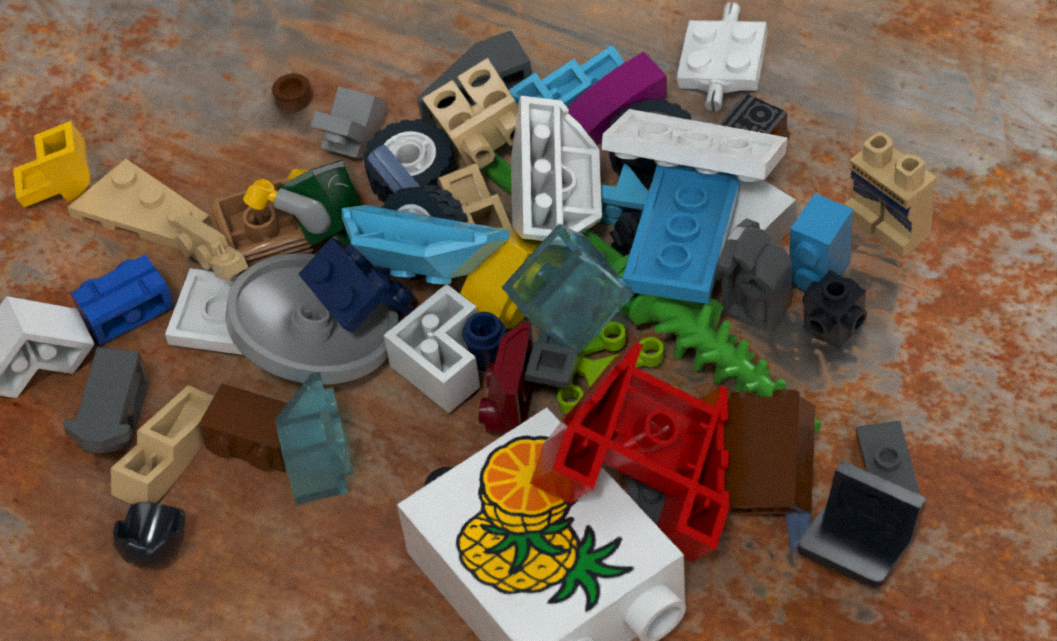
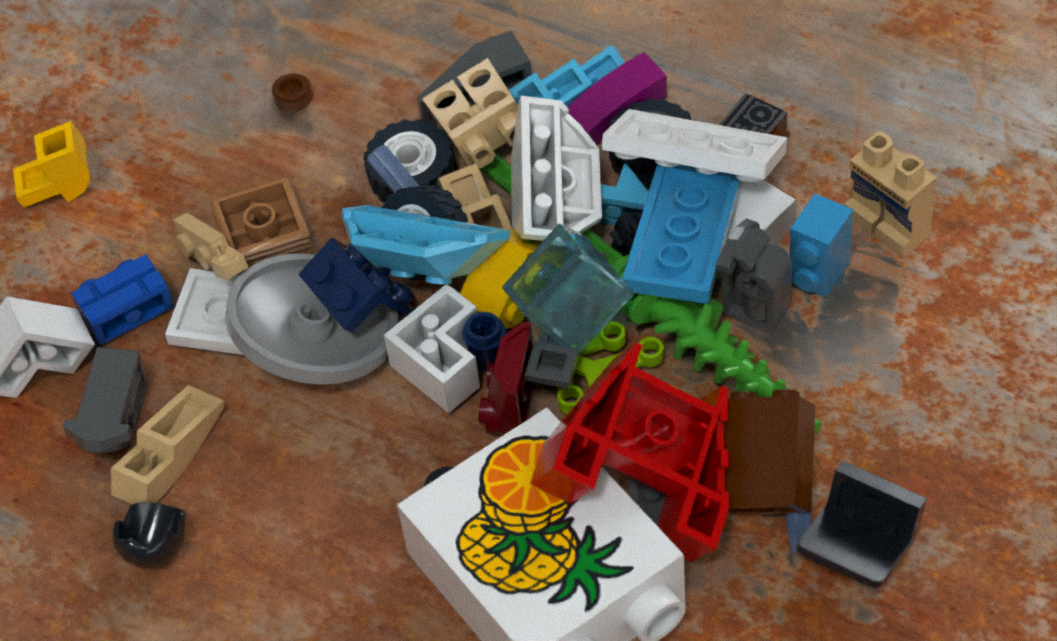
(136, 203): tan wing -> none
(243, 427): reddish brown brick -> none
(313, 199): torso -> none
(314, 443): clear light blue slope -> none
(351, 122): light grey brick -> none
(722, 56): white plate -> none
(834, 309): black brick -> none
(887, 454): dark grey plate -> none

